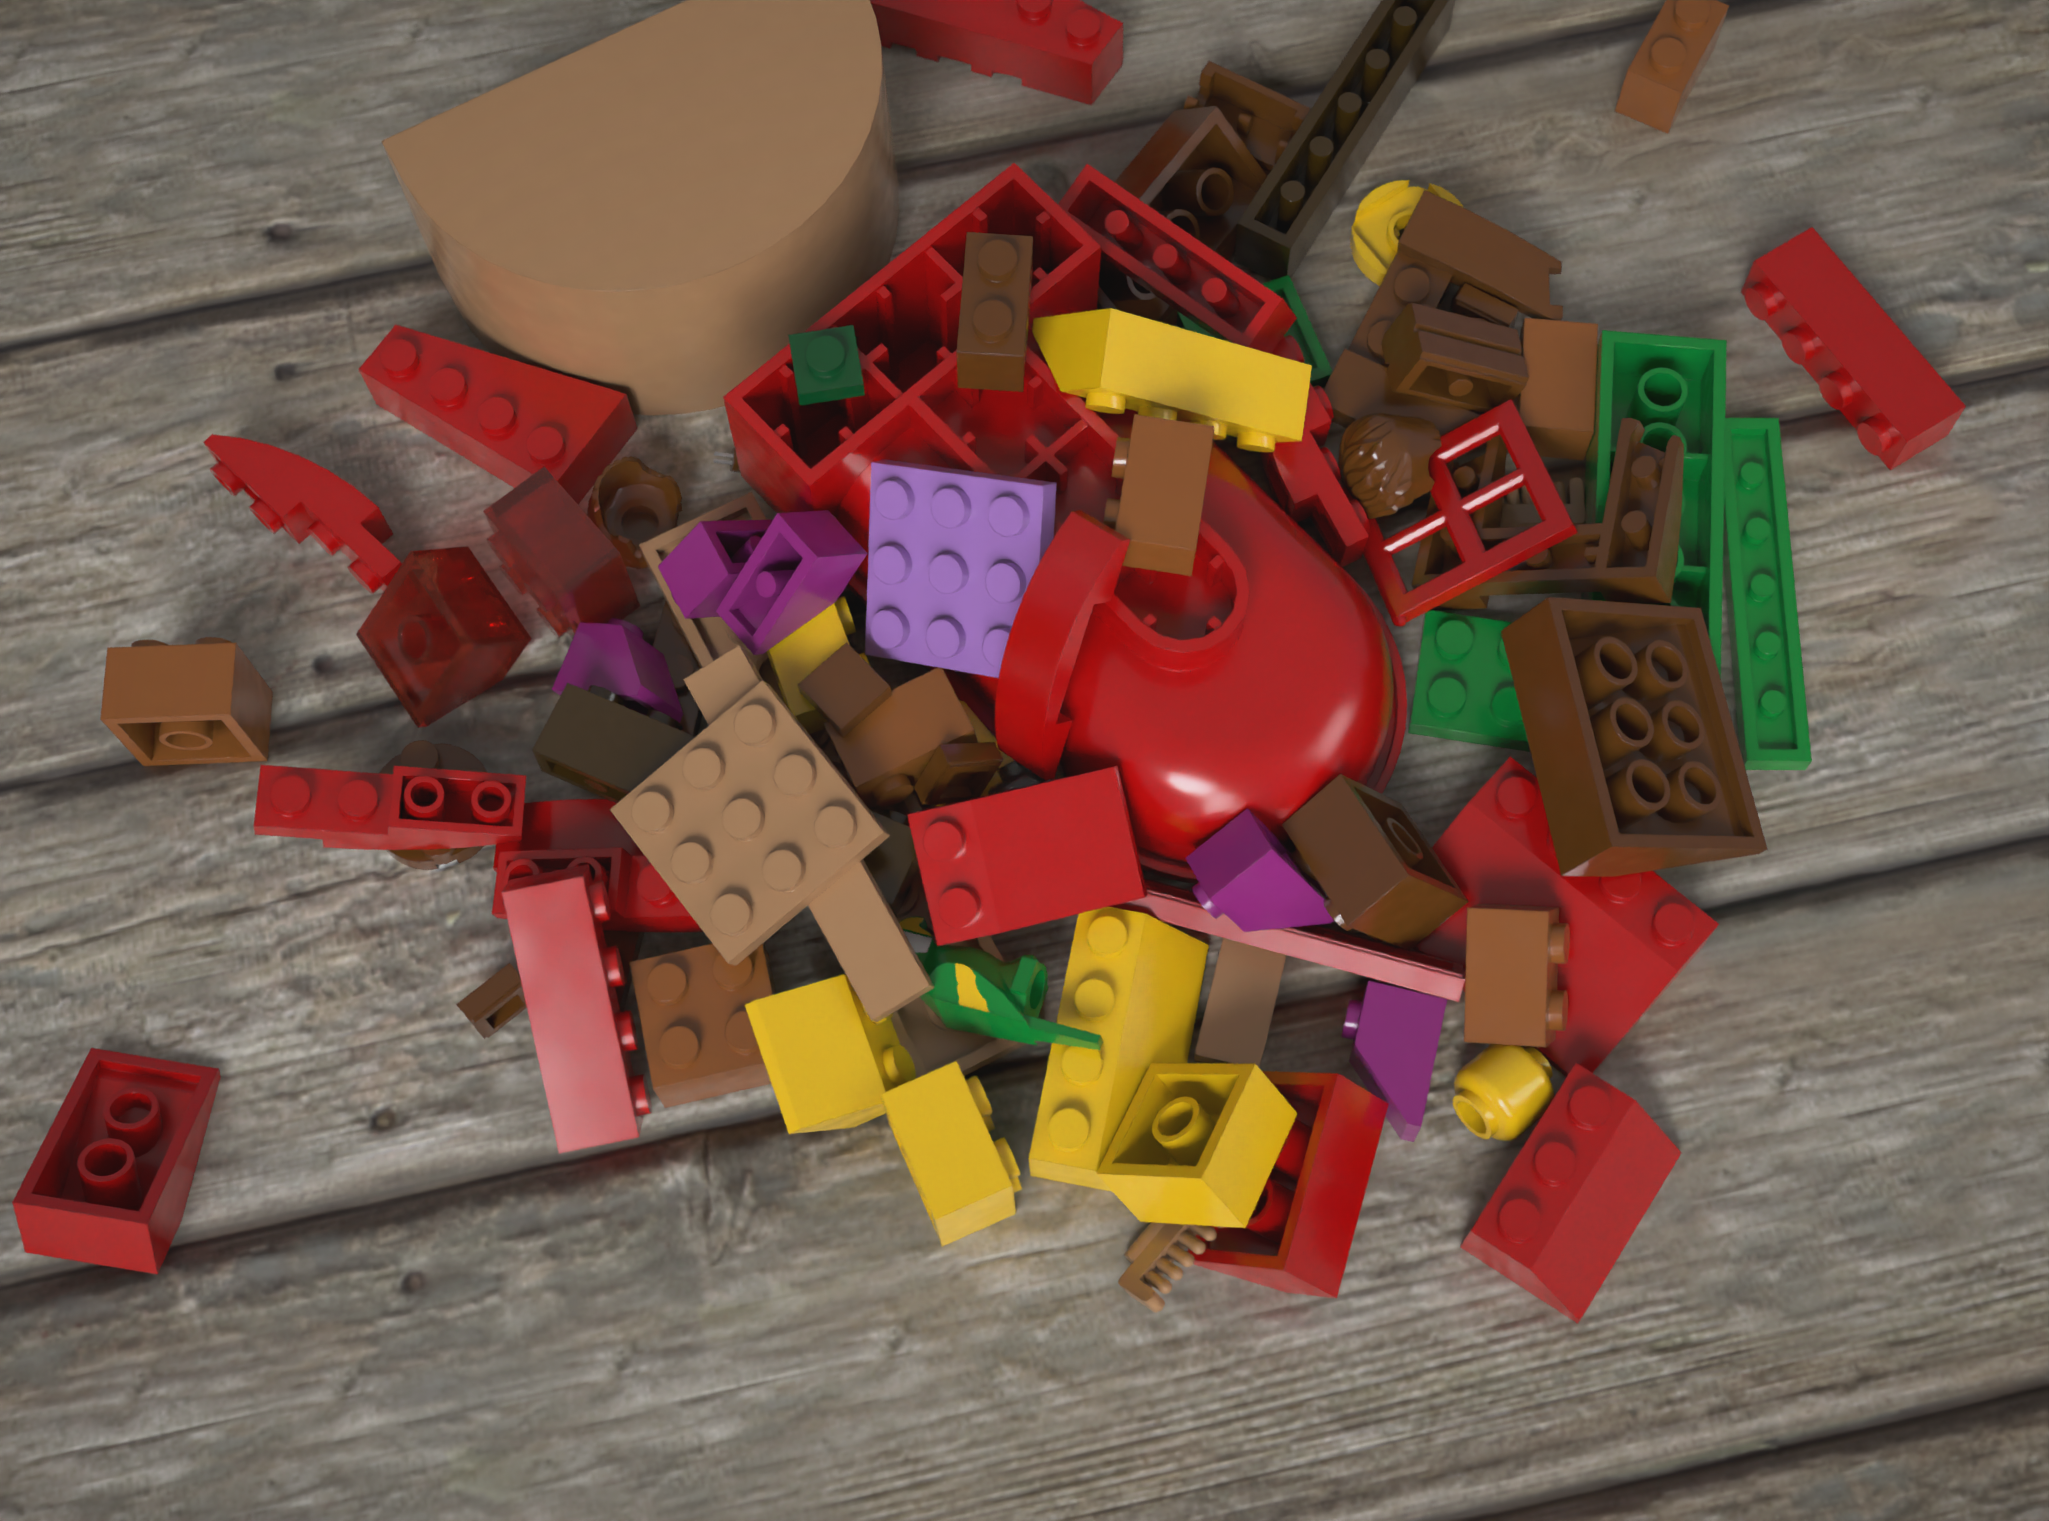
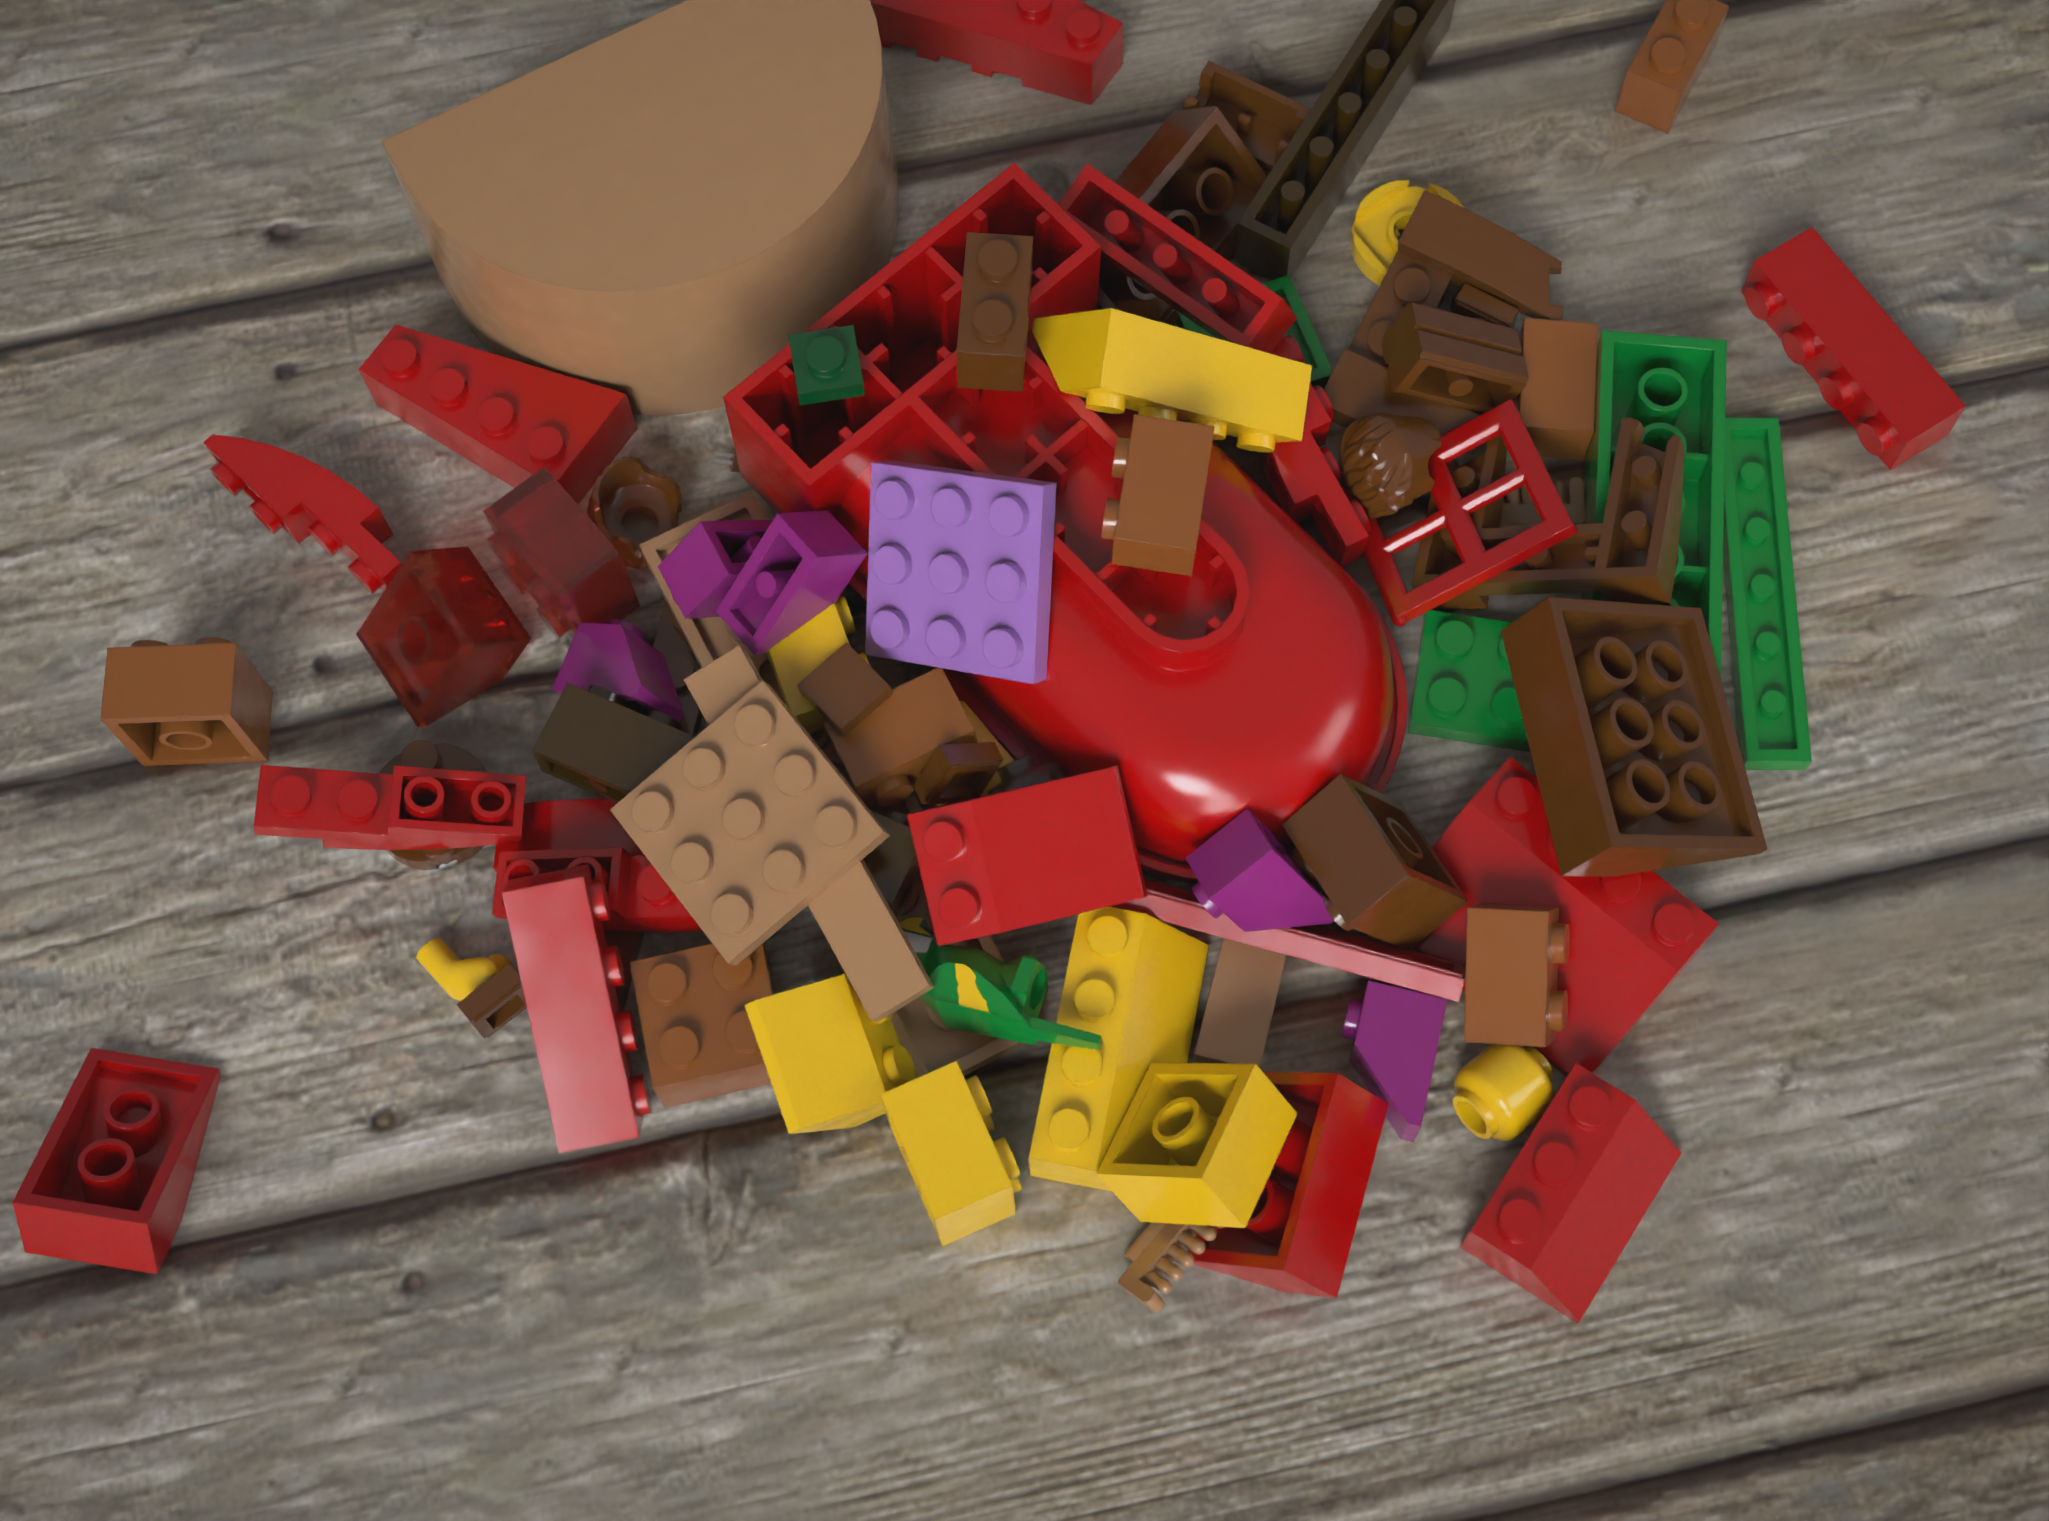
(457, 975): none -> yellow arm
(1046, 638): red slope -> none

